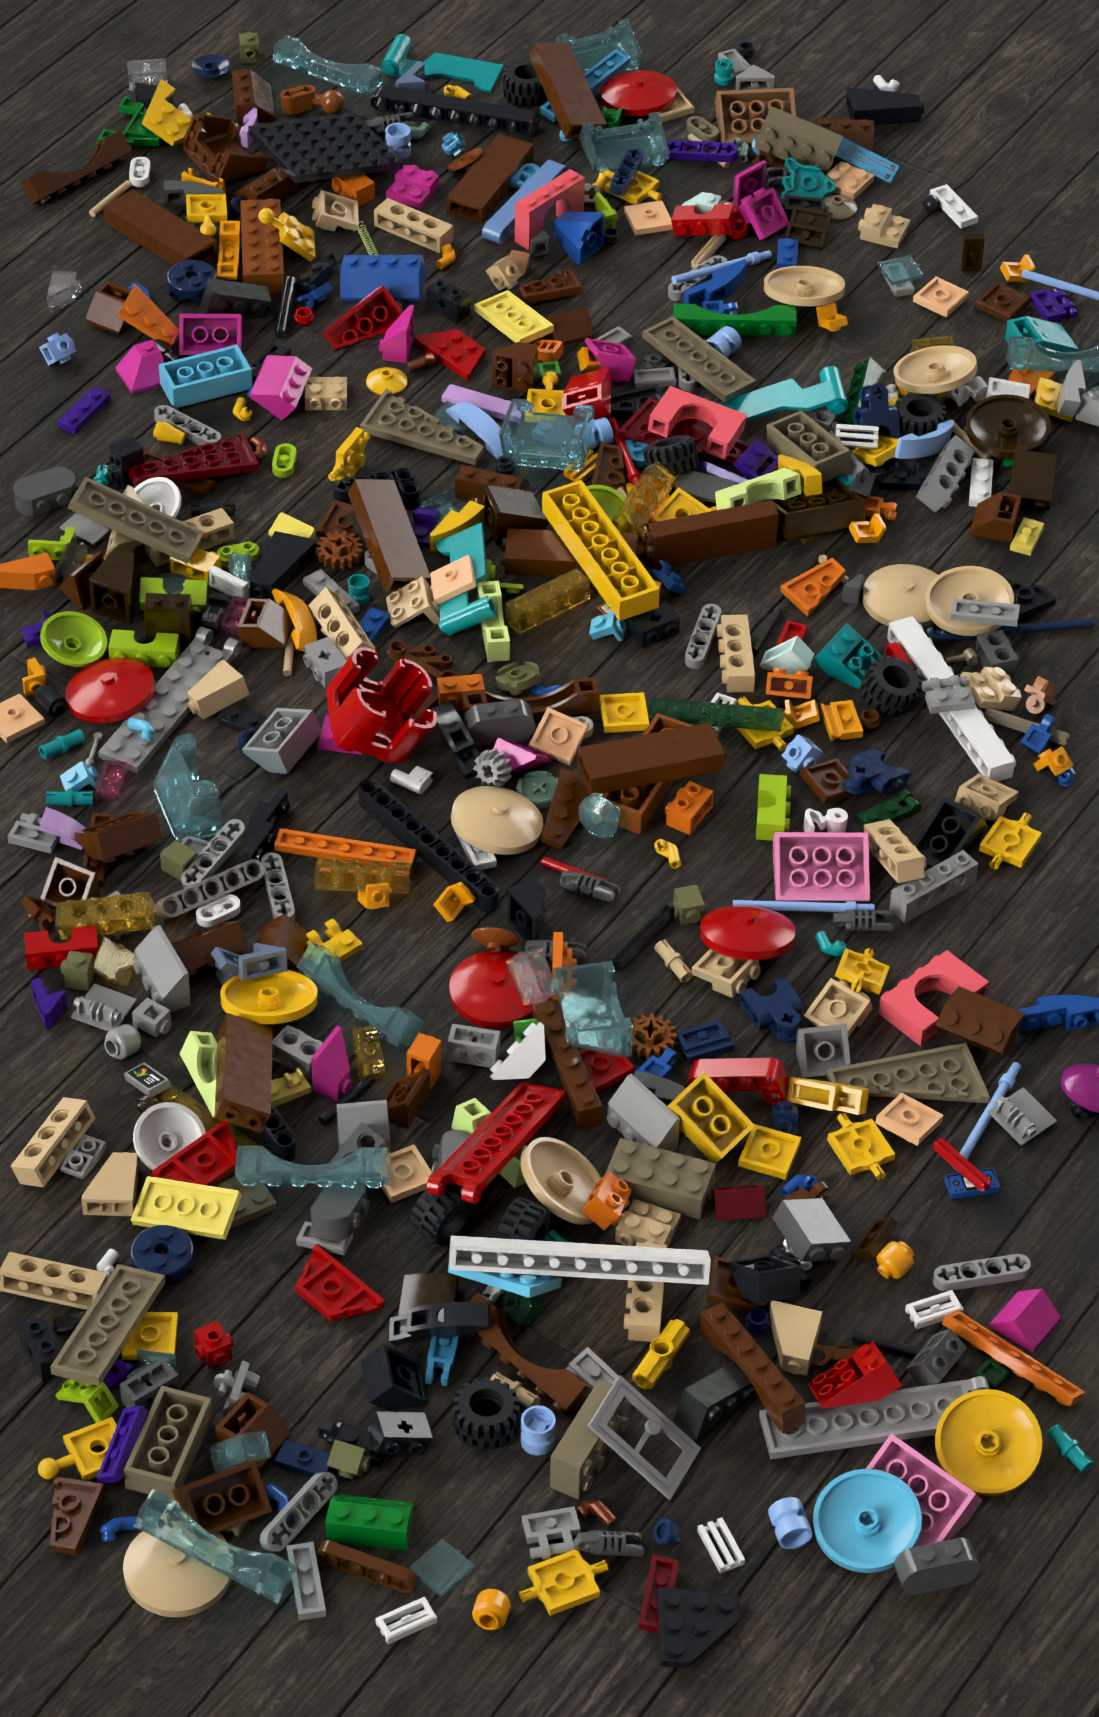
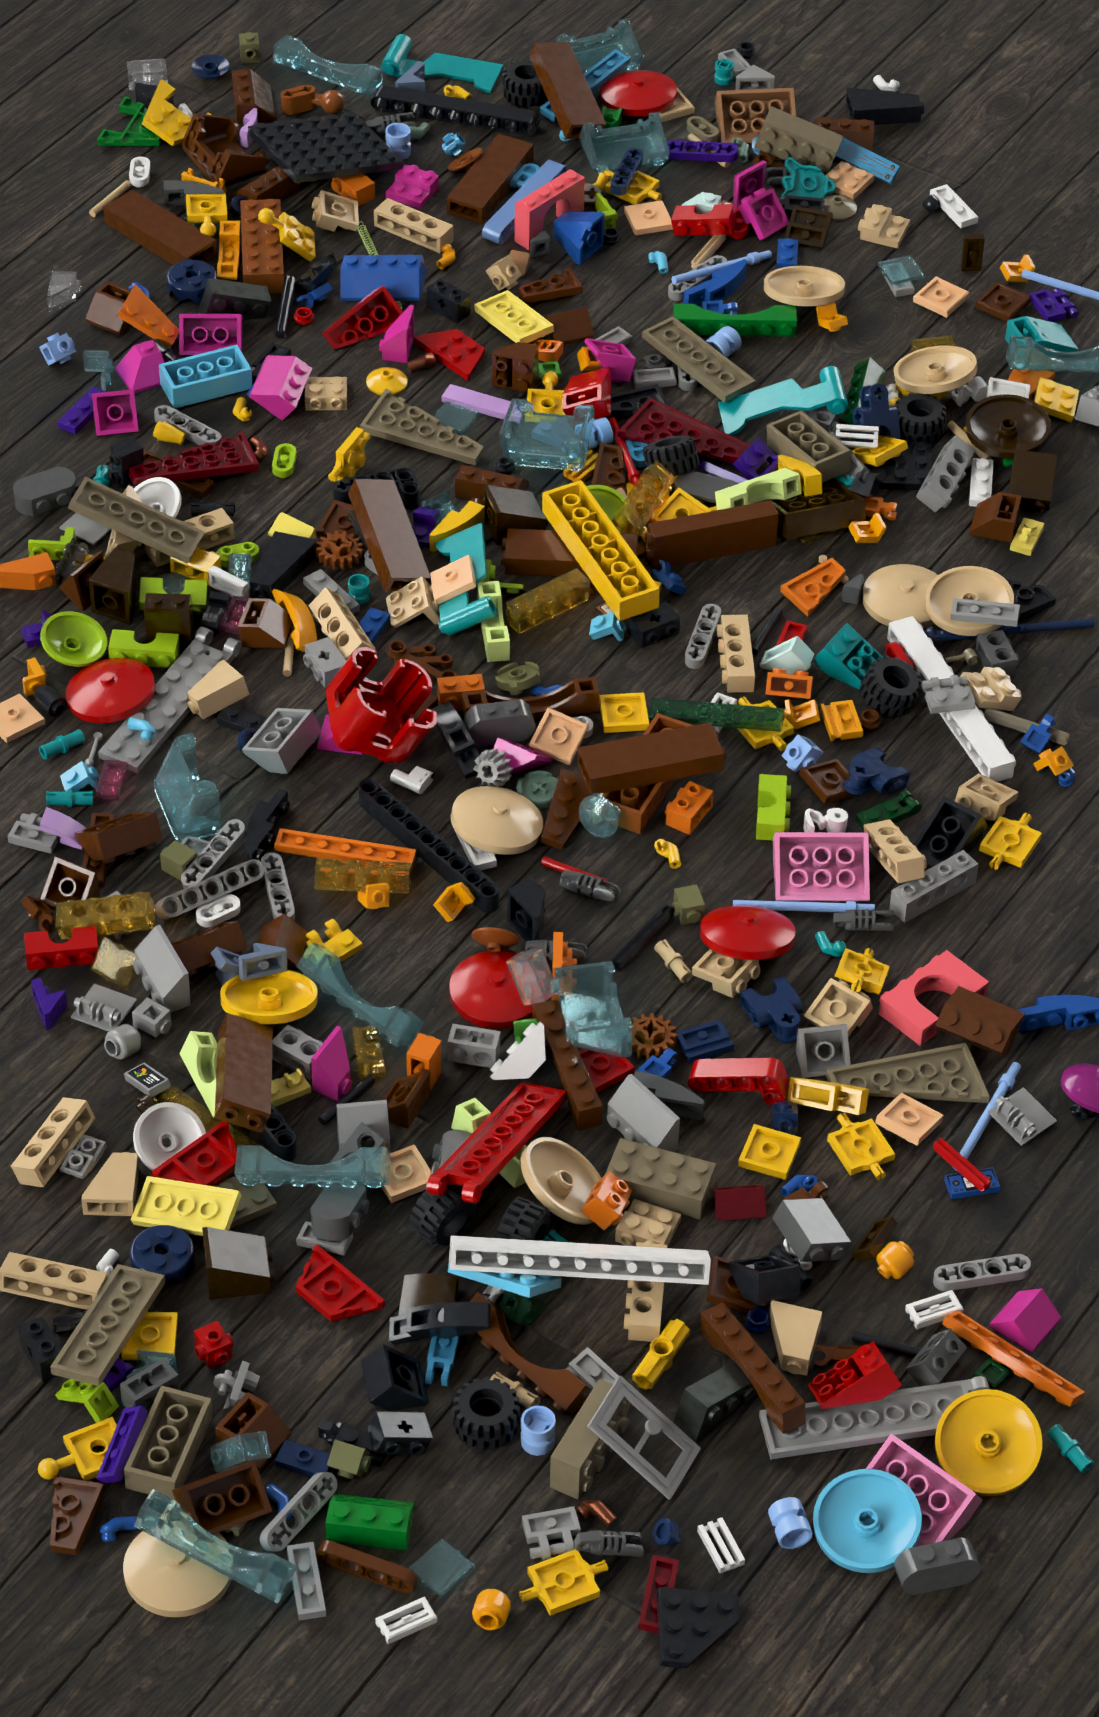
(45, 183): reddish brown arch -> none
(77, 970): olive brick -> none
(99, 362): none -> clear light blue bracket
(115, 412): none -> dark pink slope
(236, 1263): none -> slope
(480, 423): light blue slope -> none
(660, 259): none -> medium azure arm
(681, 405): coral arch -> none
(710, 1118): yellow brick -> none
(912, 446): light blue slope -> none
(1041, 692): nougat hips -> none
(1071, 391): light grey slope -> none

